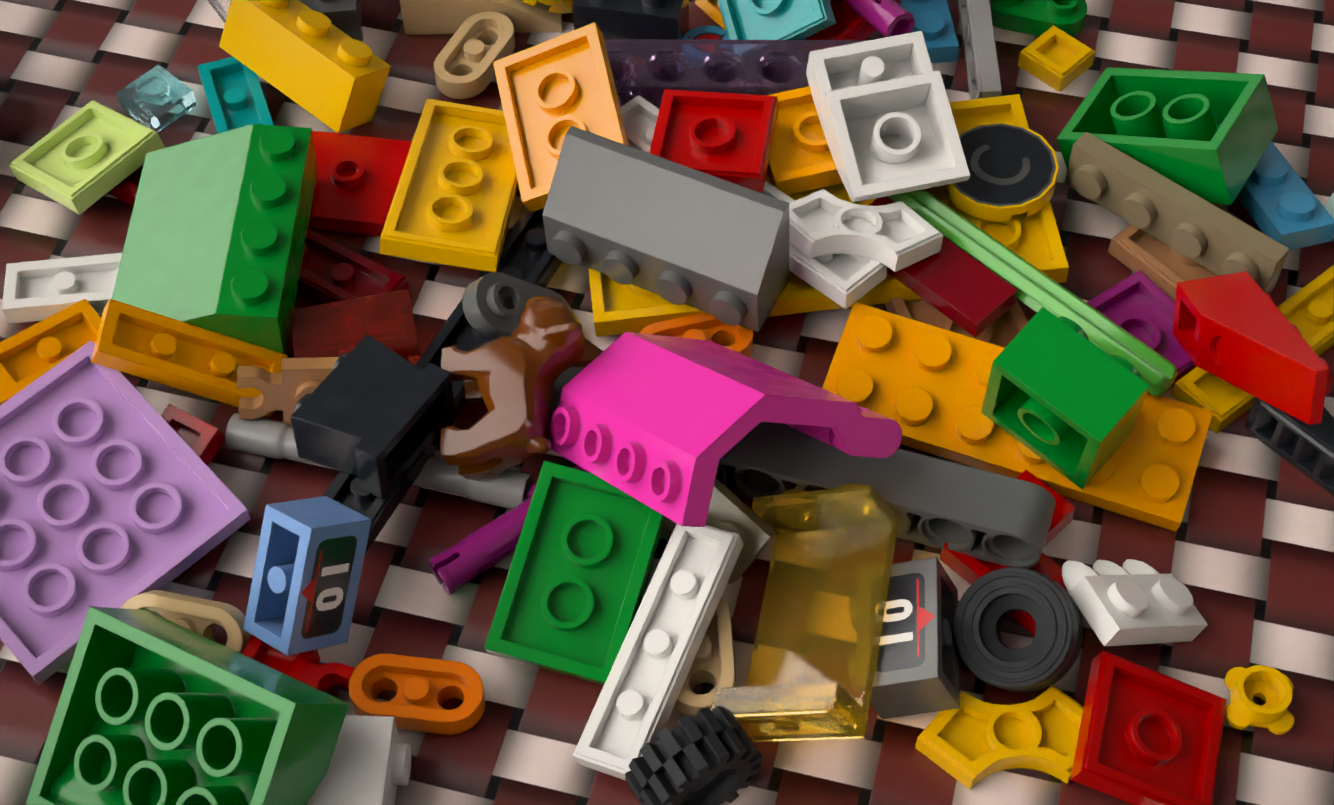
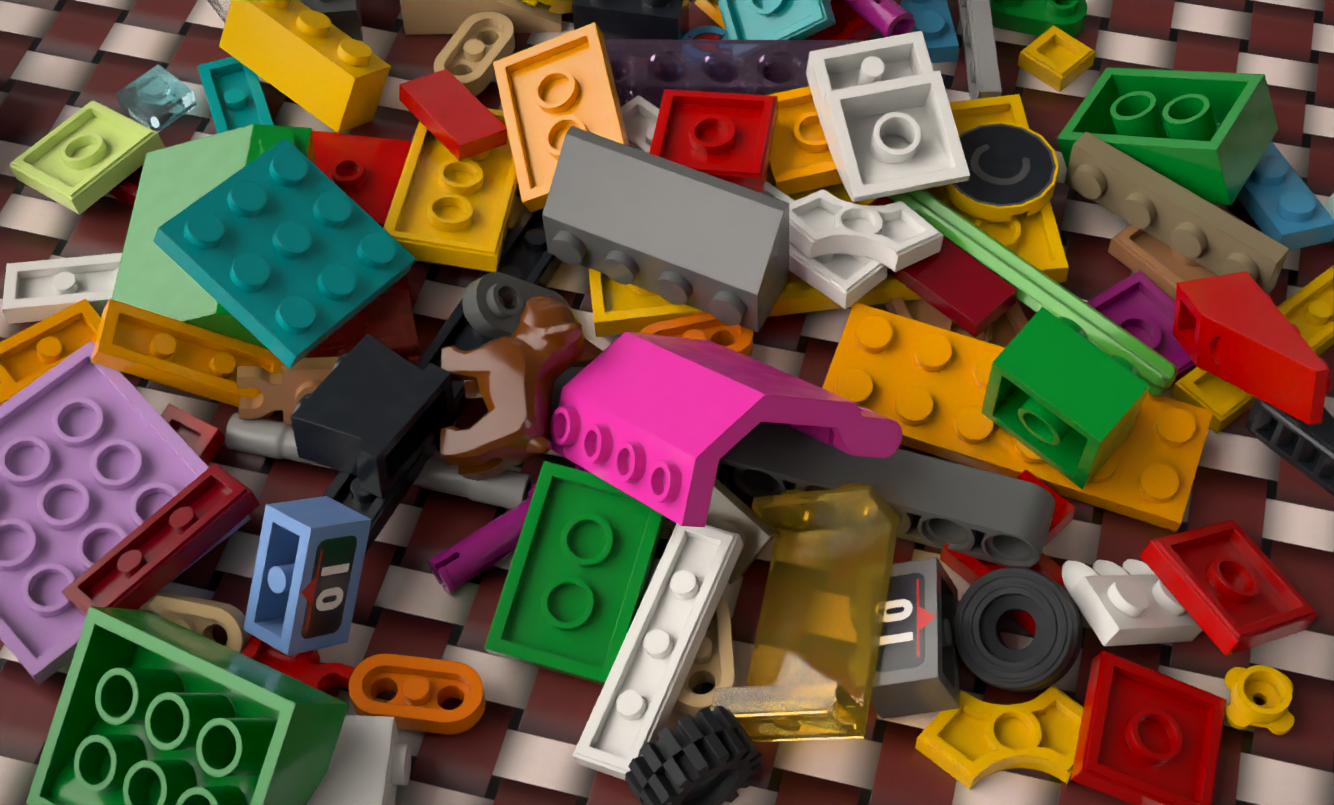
(164, 543): none -> dark red tile
(284, 251): none -> teal plate
(453, 114): none -> red tile
(1228, 586): none -> red plate

